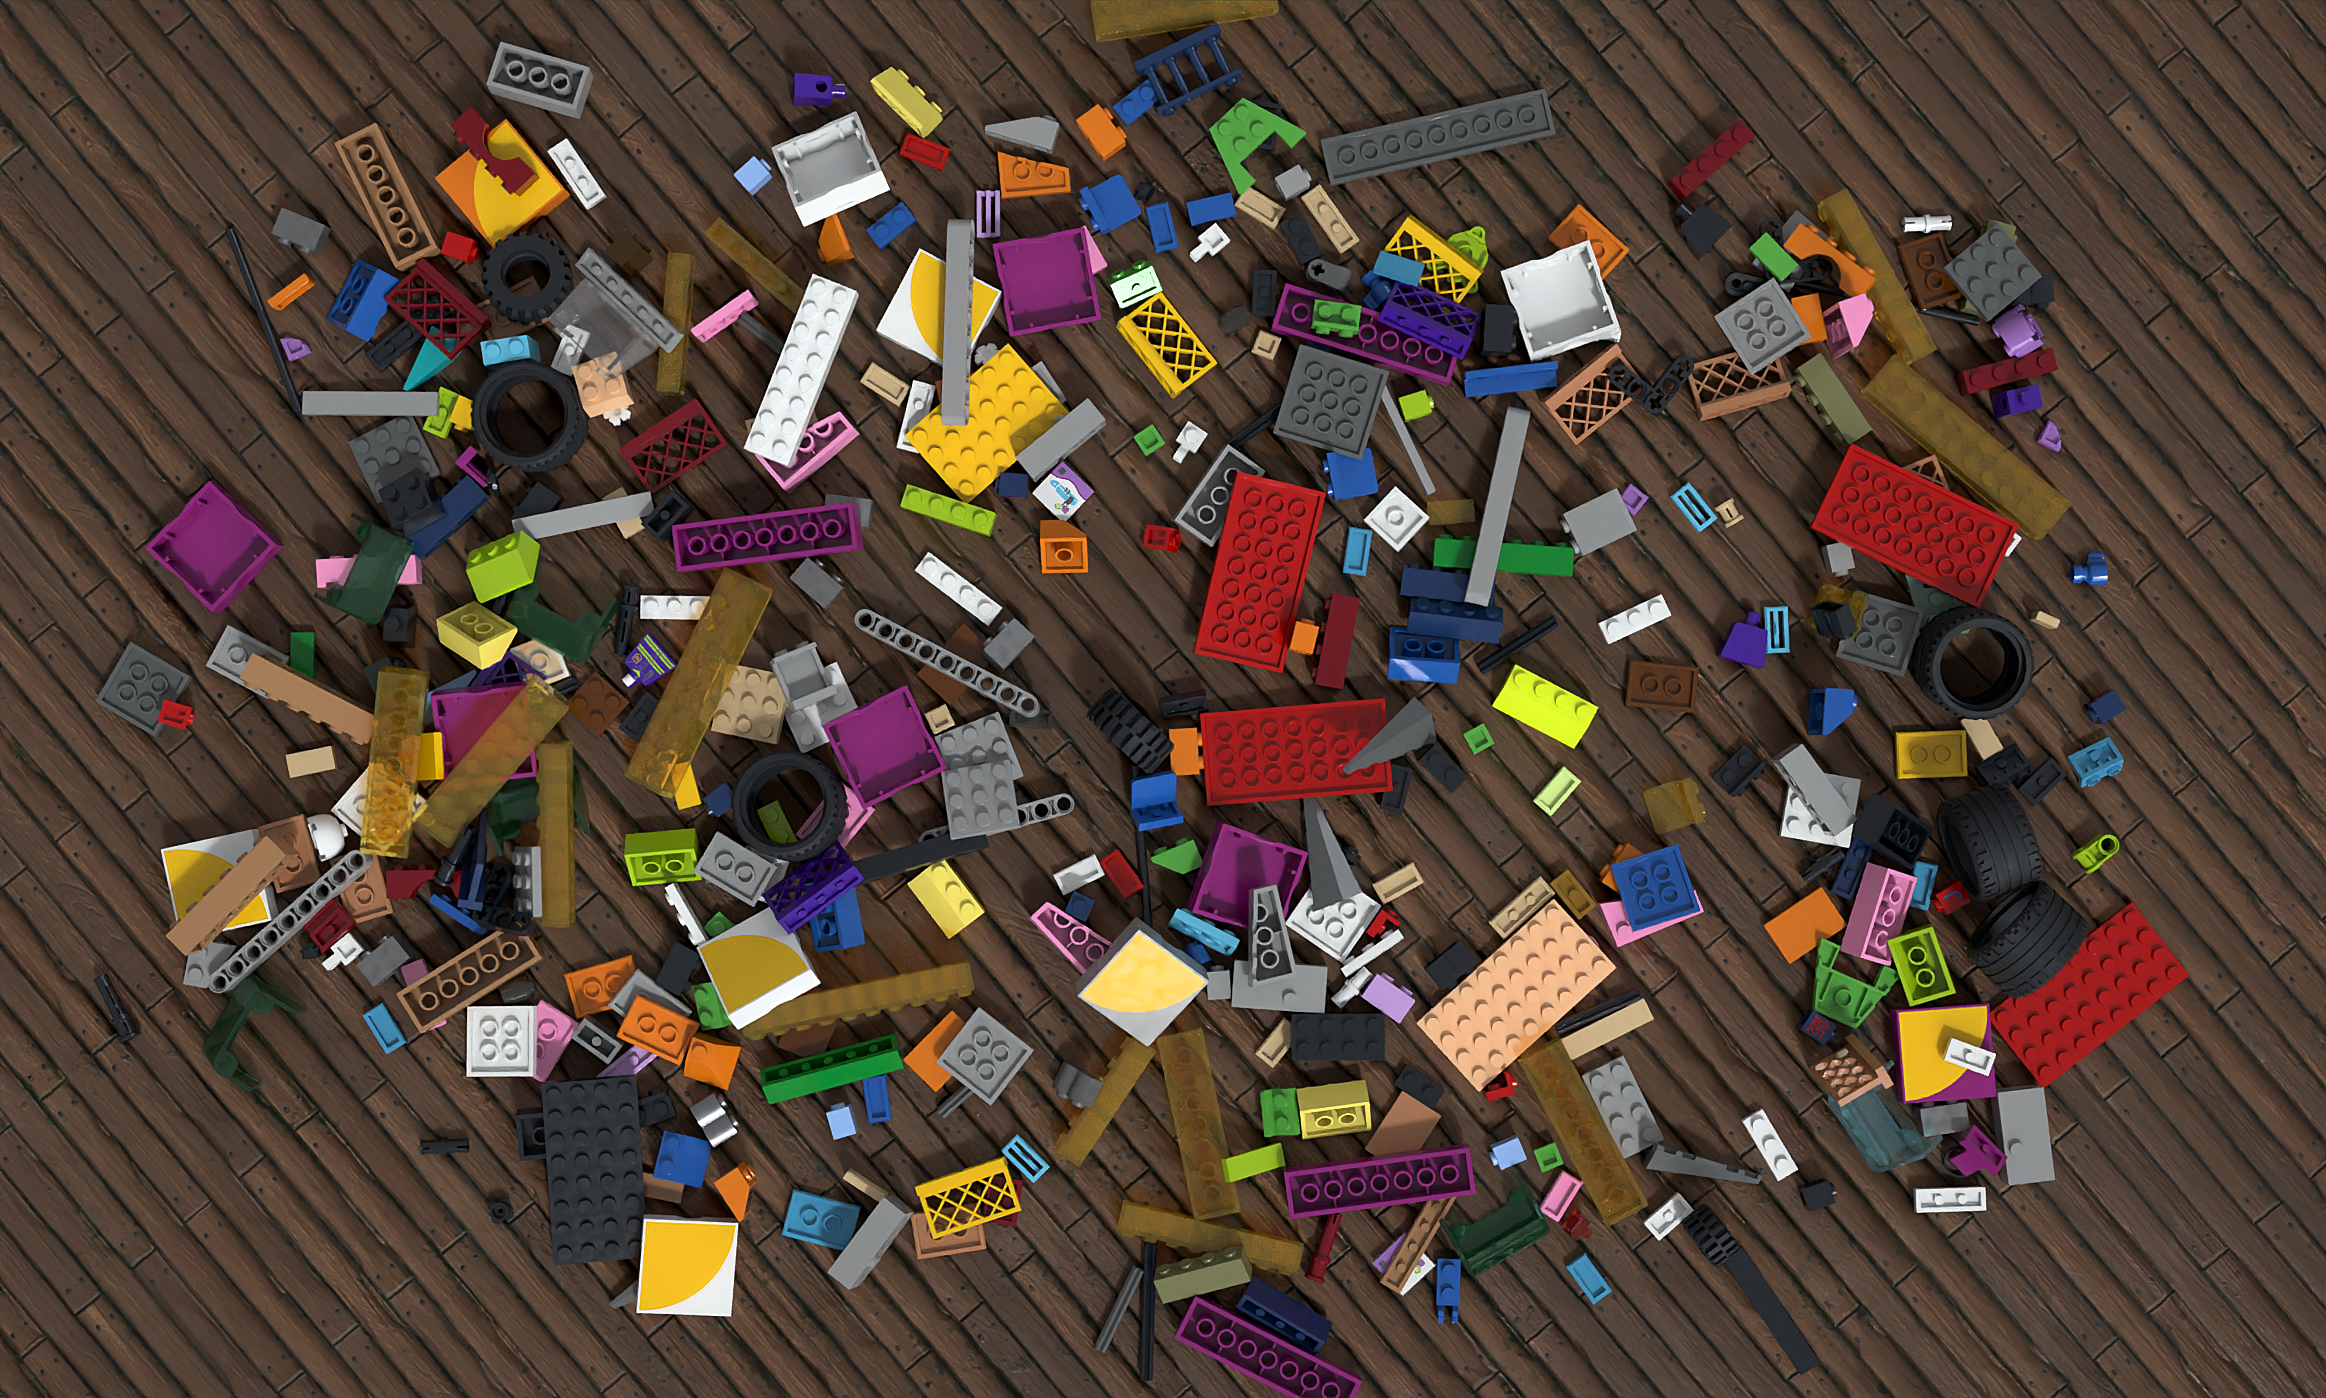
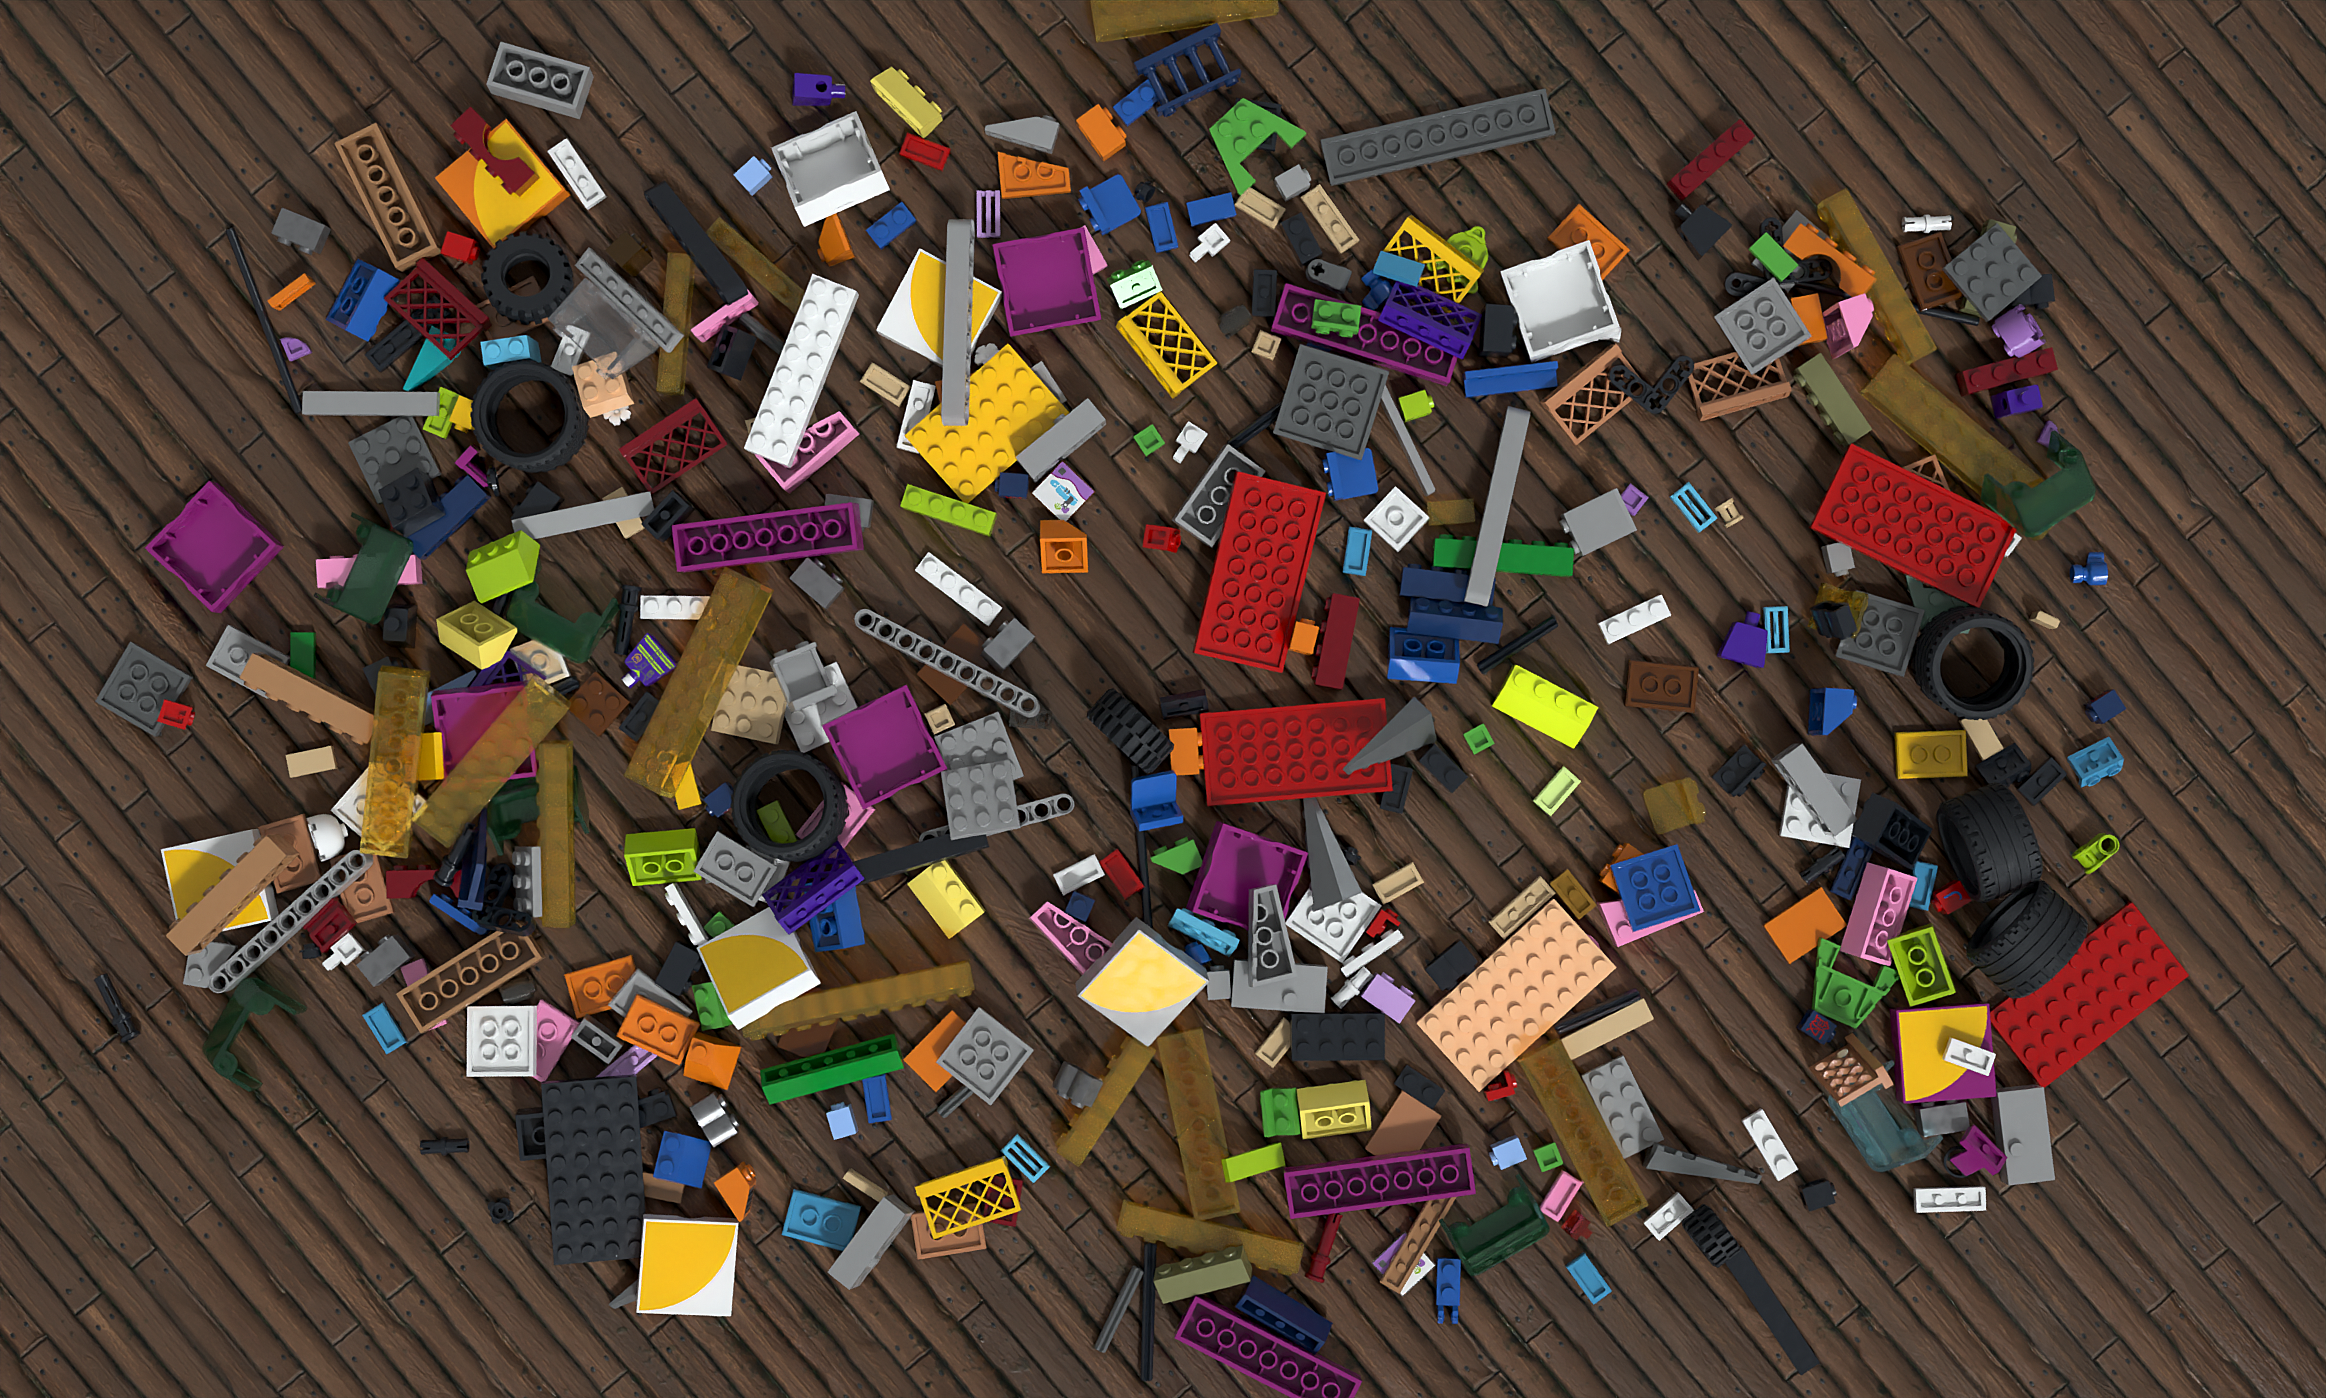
(696, 243): none -> black beam
(731, 352): none -> black brick
(2041, 507): none -> clear green windscreen

